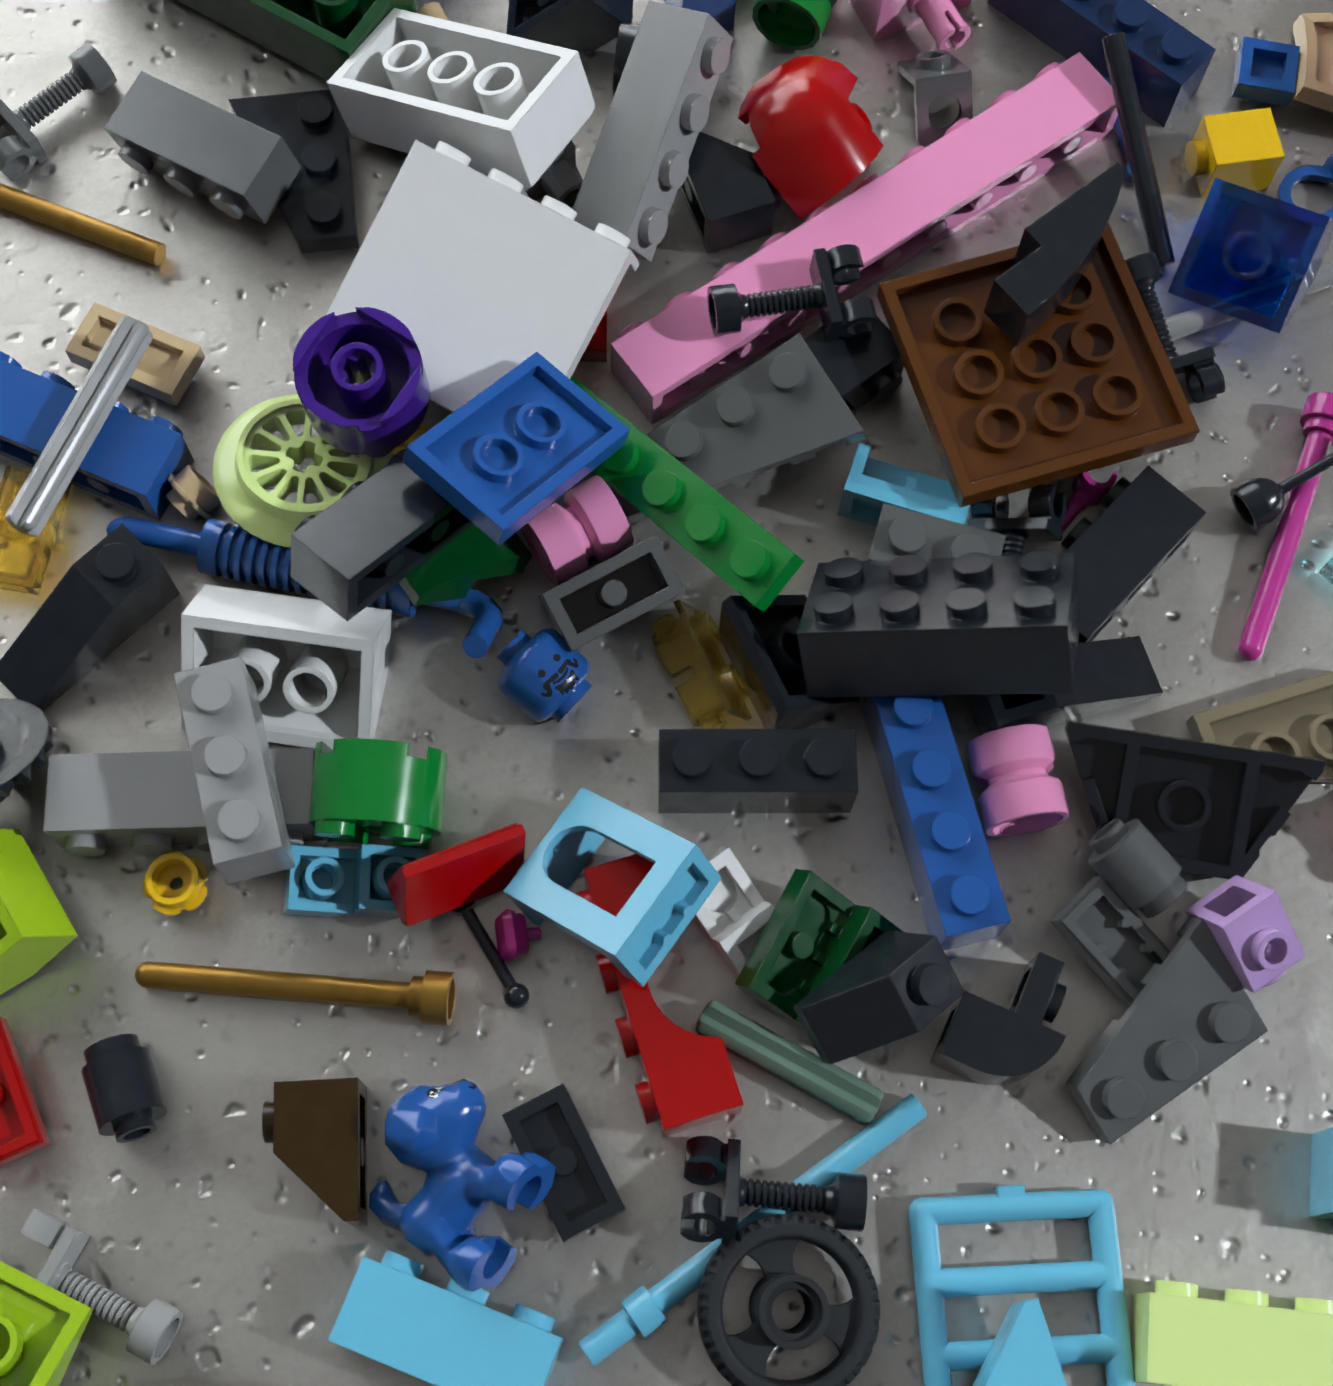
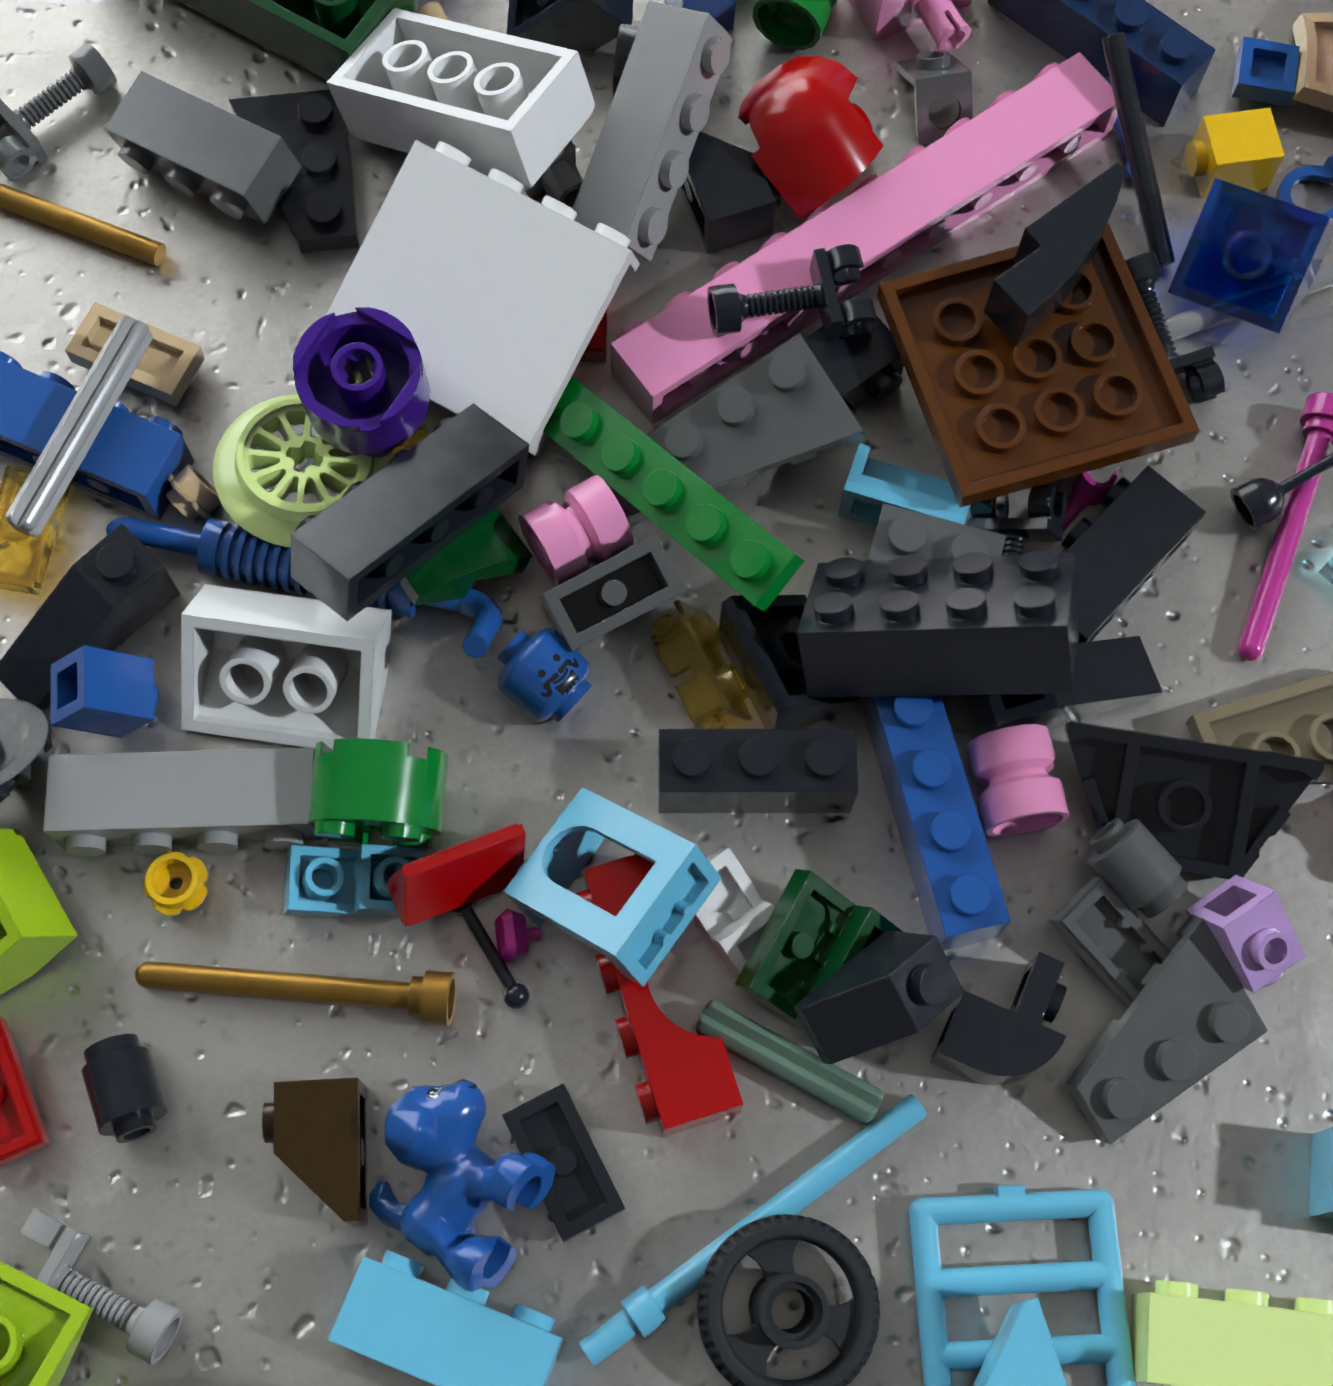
(102, 692): none -> blue brick
(234, 771): light grey brick -> none
(516, 447): blue plate -> none
(710, 1217): black bar -> none

